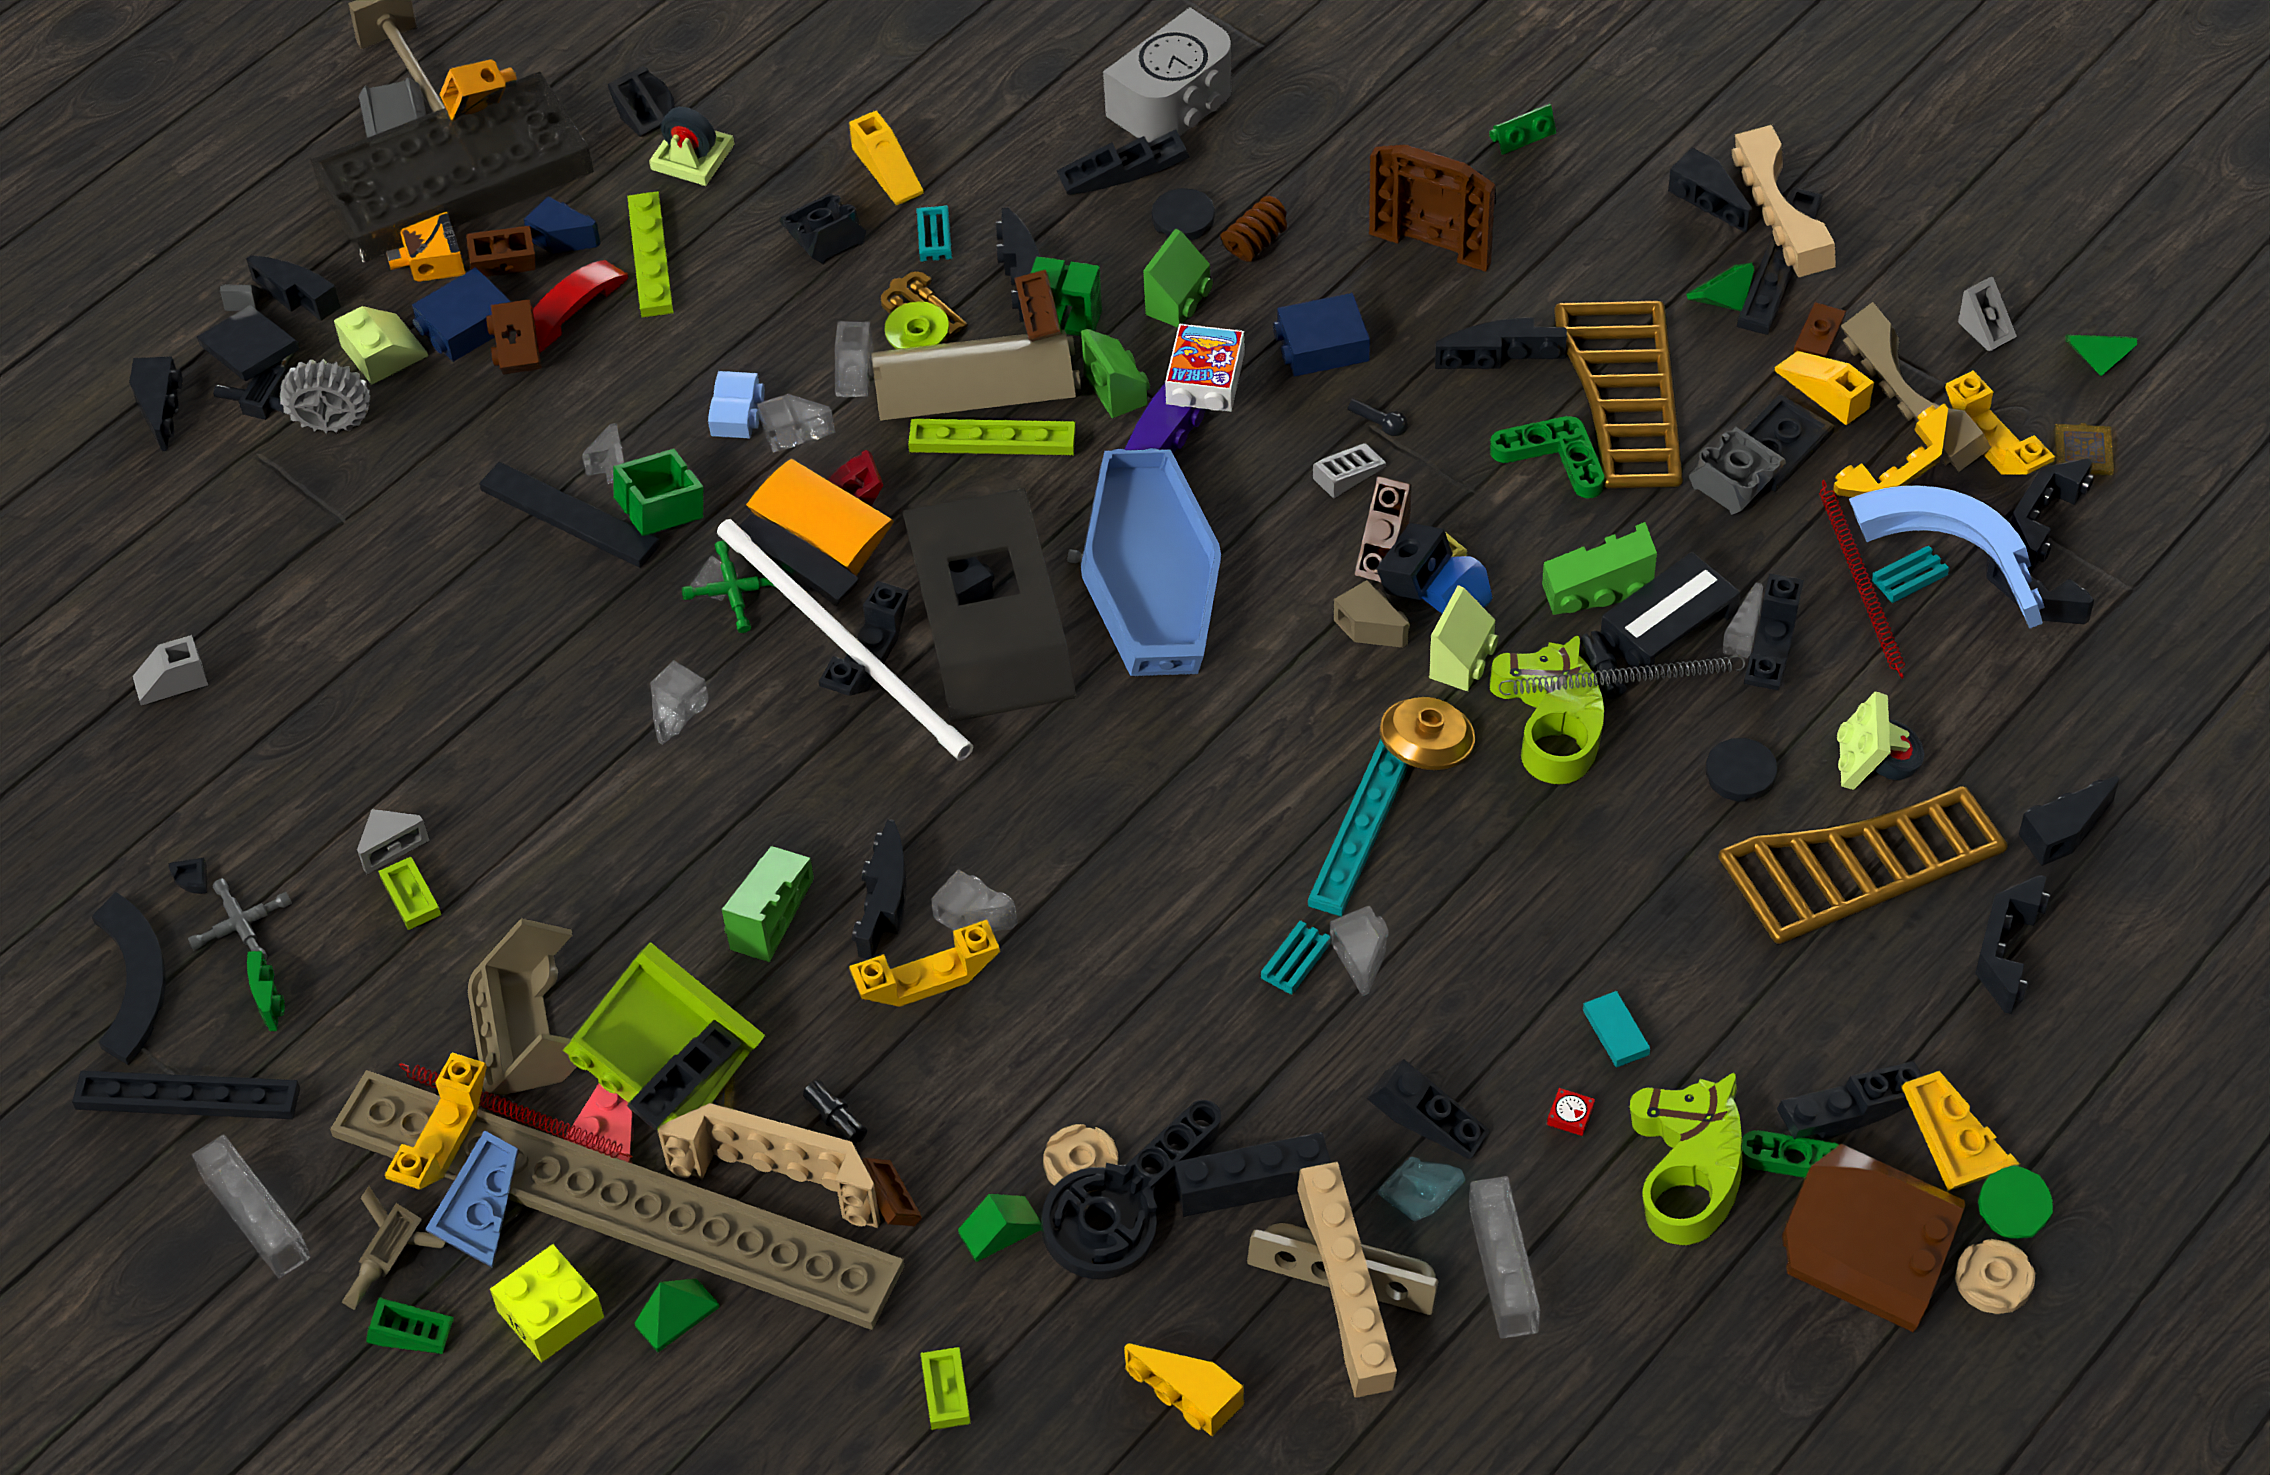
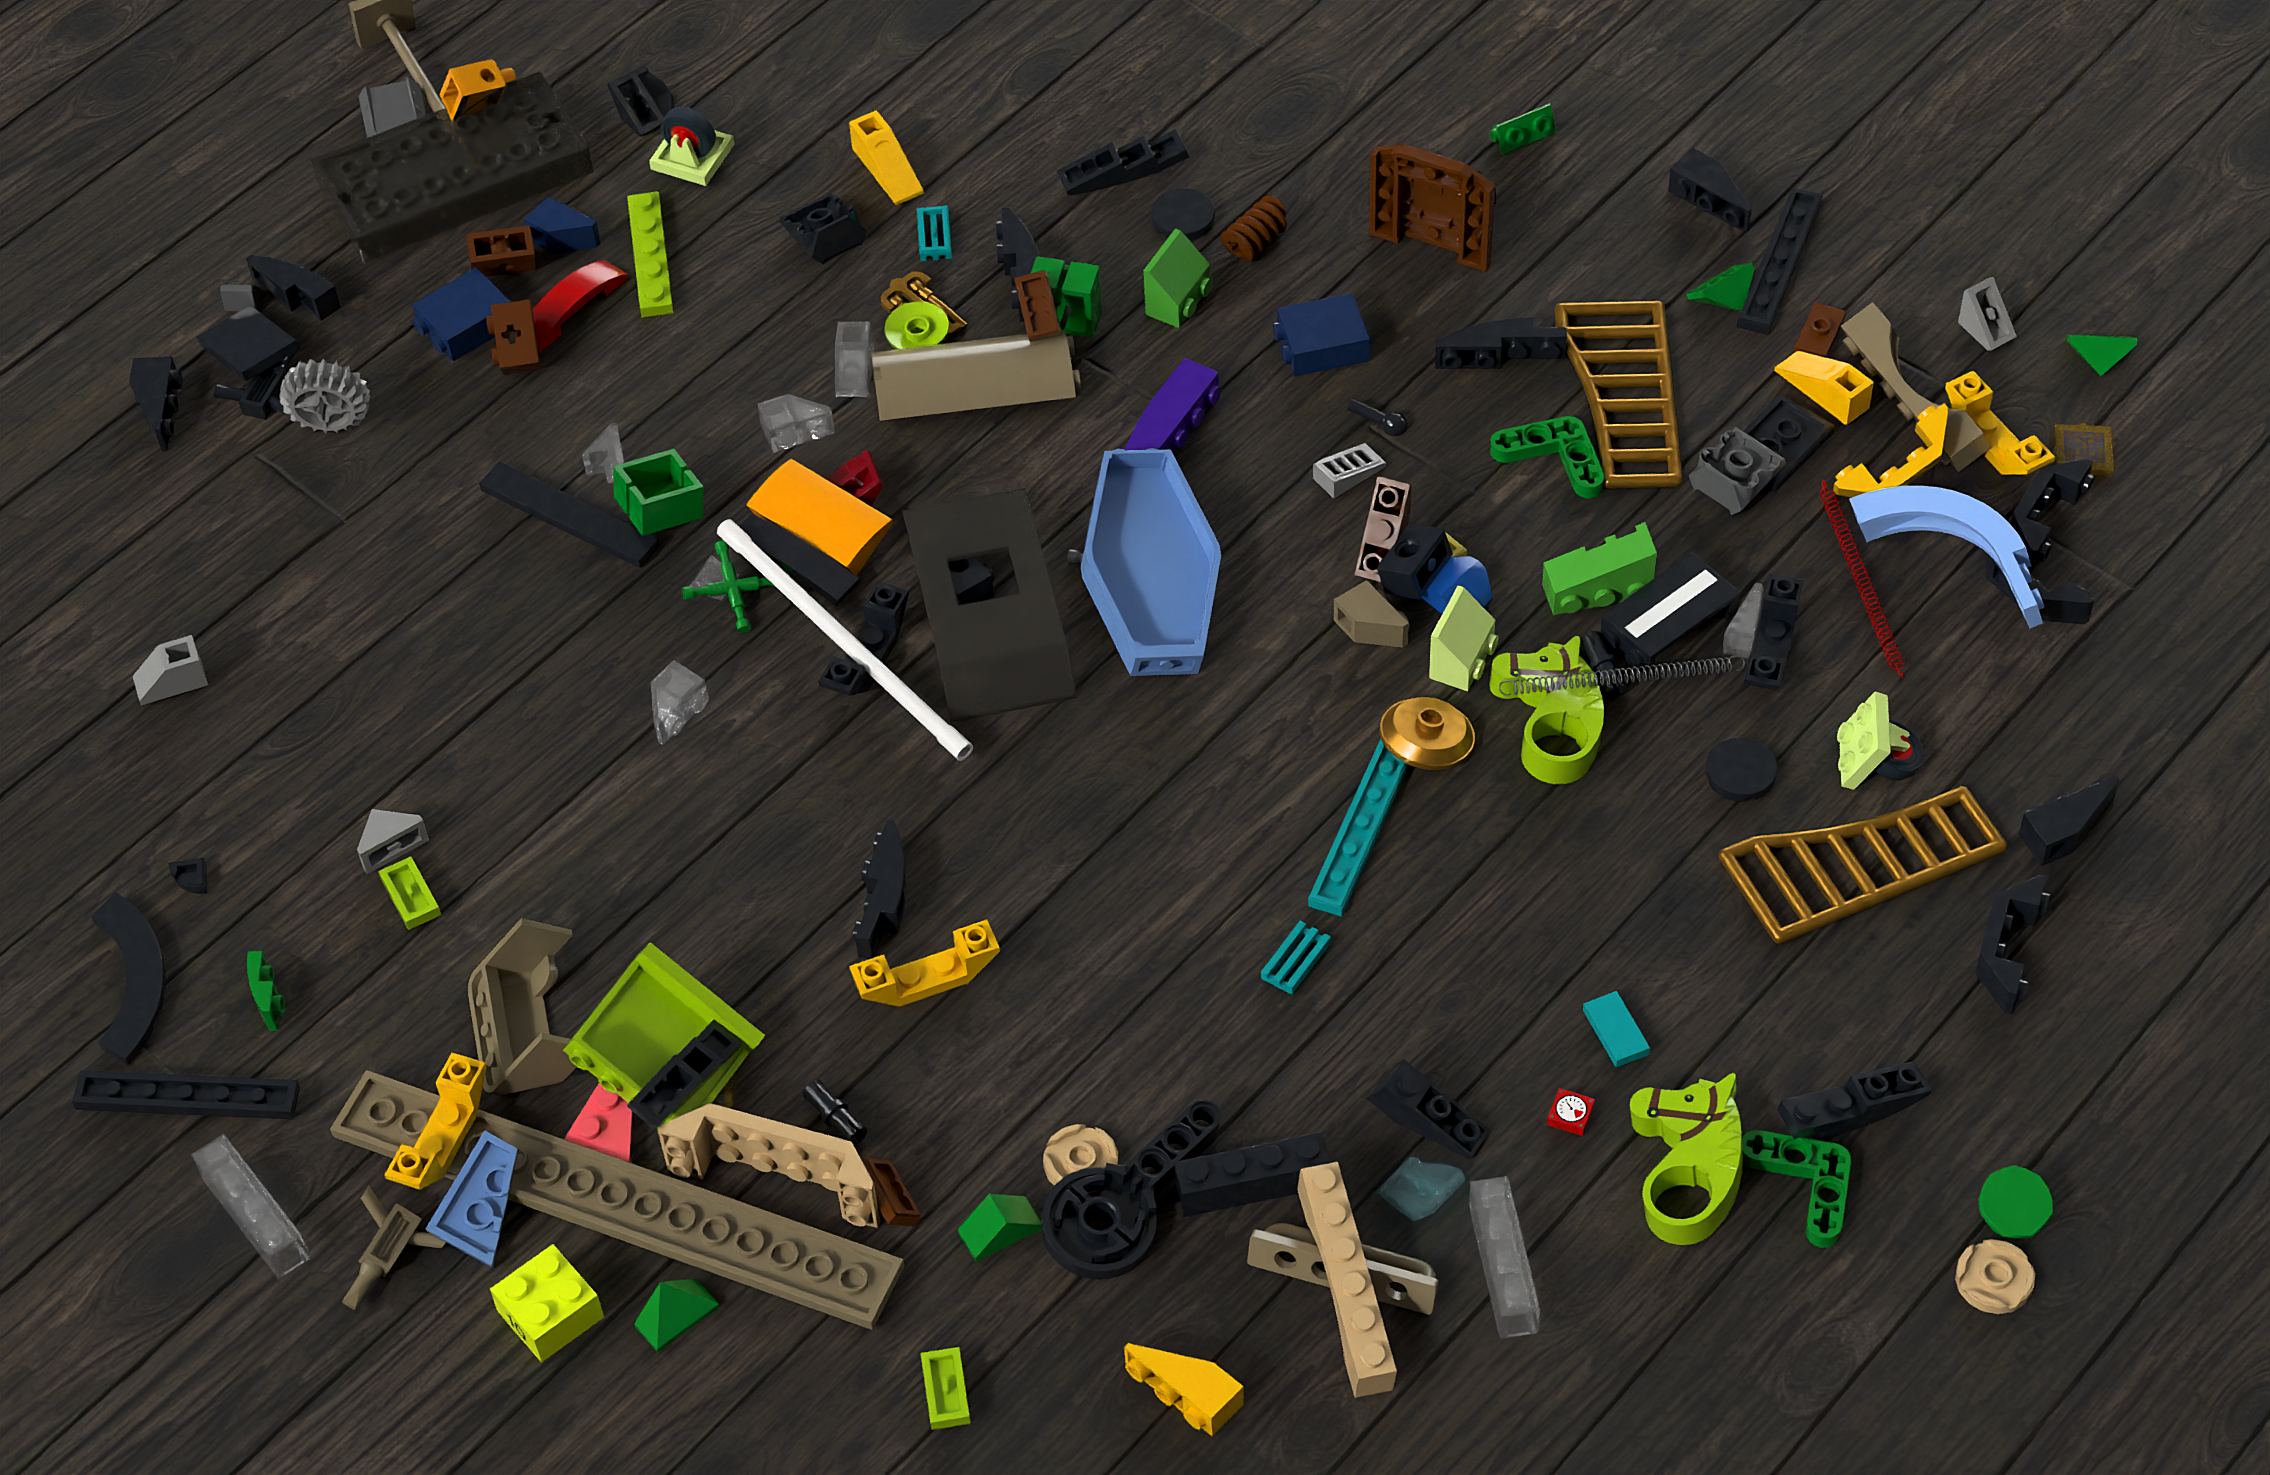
(239, 919): dark grey piece -> none
(378, 342): yellowish green slope -> none
(399, 1313): green slope -> none
(429, 250): light orange torso -> none
(510, 1108): red piece -> none
(734, 404): light blue brick -> none
(767, 903): bright green wedge -> none
(968, 901): clear slope -> none
(992, 436): lime plate -> none
(1113, 373): bright green slope -> none
(1170, 78): light grey brick -> none
(1204, 367): brick -> none
(1360, 945): clear slope -> none
(1804, 240): tan arch -> none
(1870, 1235): reddish brown wedge -> none
(1906, 570): teal tile -> none
(1954, 1136): yellow wing -> none

